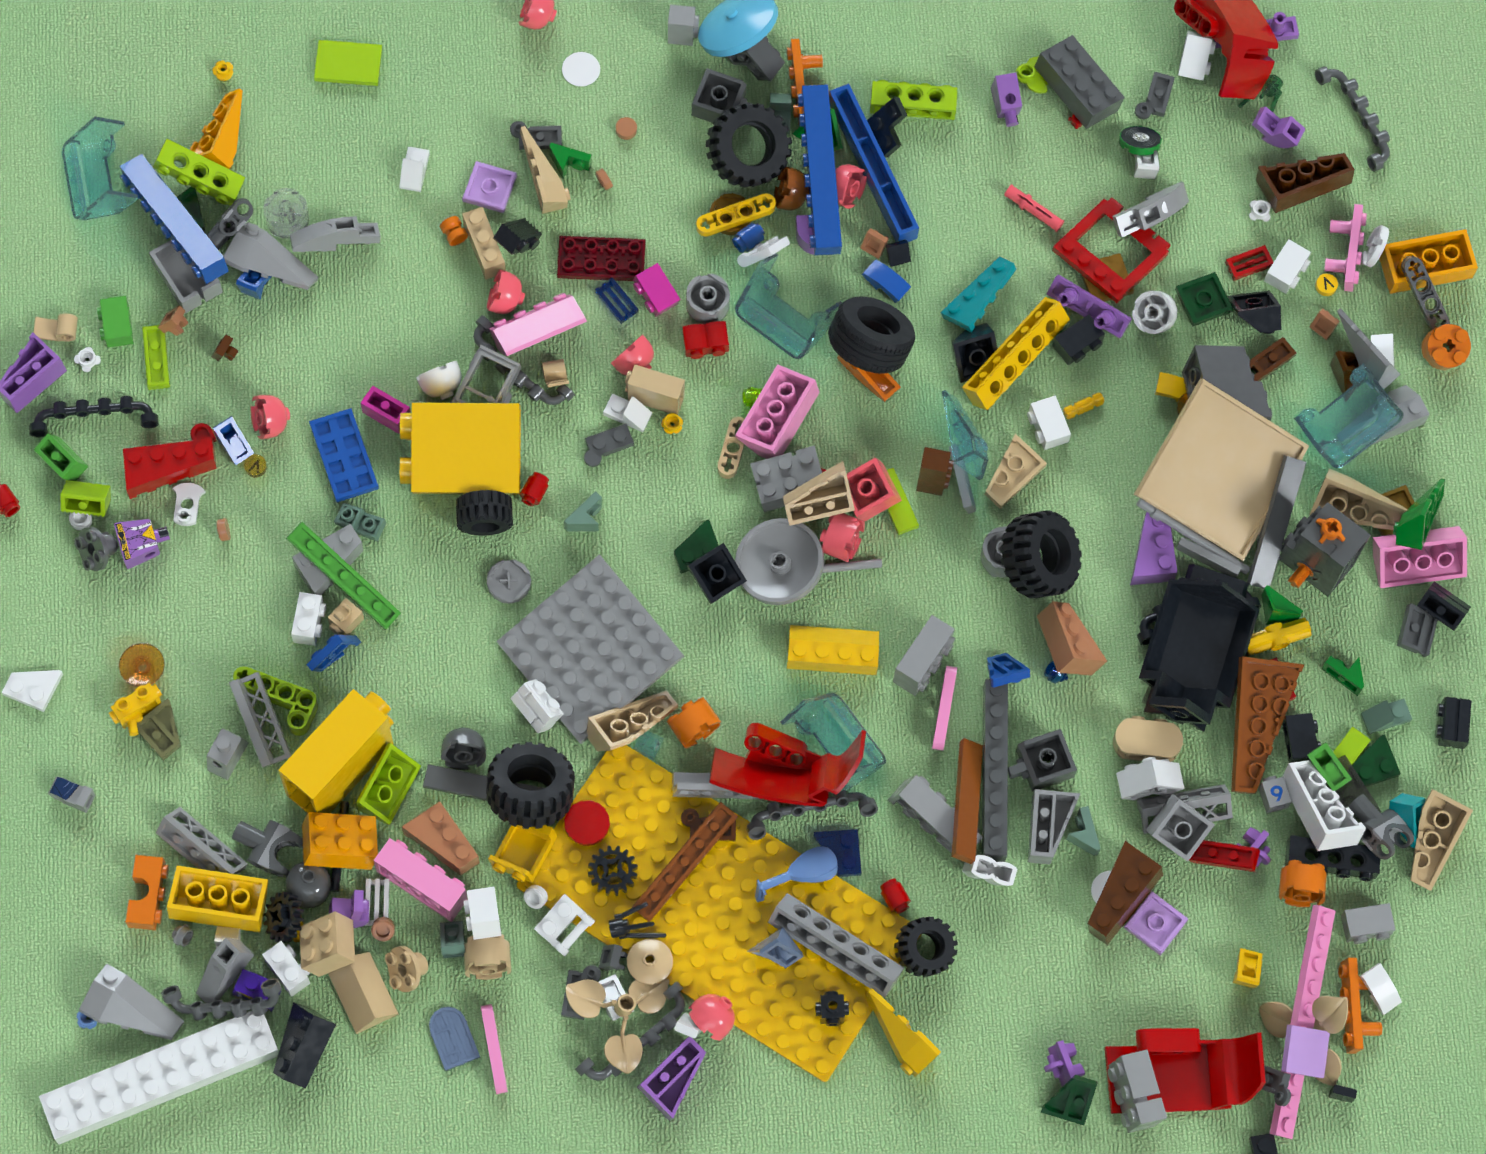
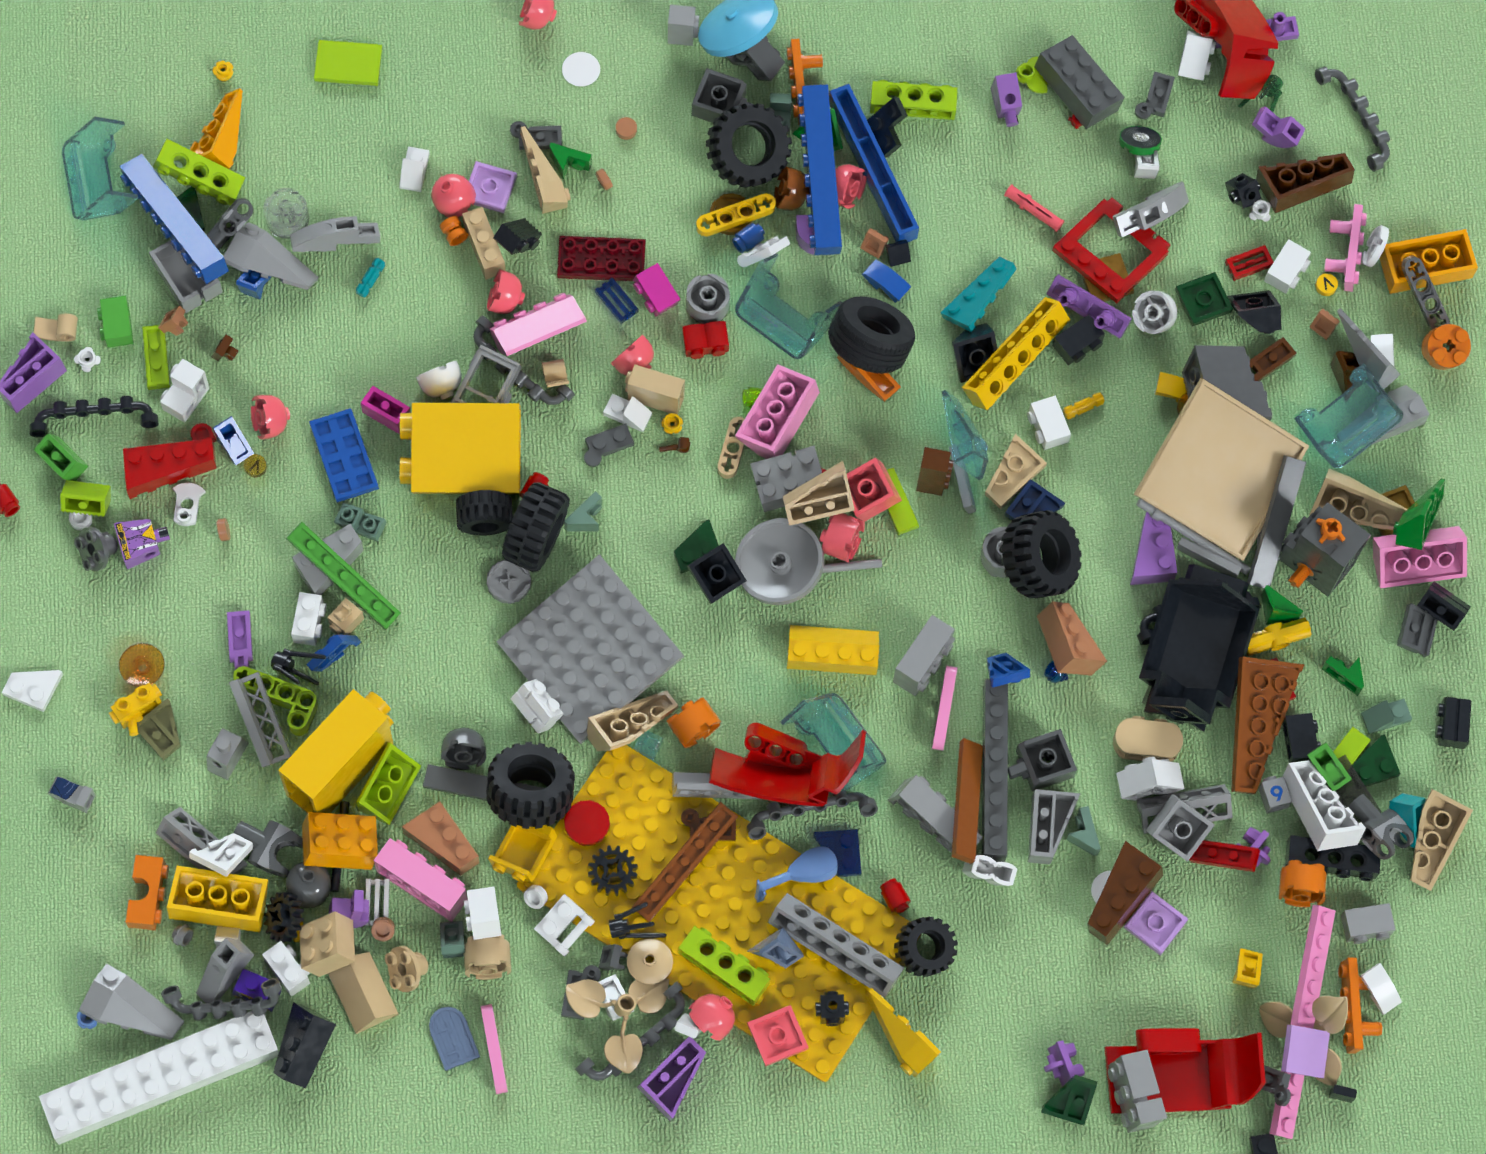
(186, 392): none -> white brick
(223, 854): none -> white wing
(239, 638): none -> medium lavender hinge
(284, 664): none -> black plant
(370, 277): none -> teal axle
(453, 195): none -> coral cylinder
(535, 527): none -> black tyre
(683, 446): none -> reddish brown hand
(750, 990): none -> lime brick
(777, 1035): none -> coral plate
(1033, 499): none -> dark blue wing
(1243, 190): none -> black brick

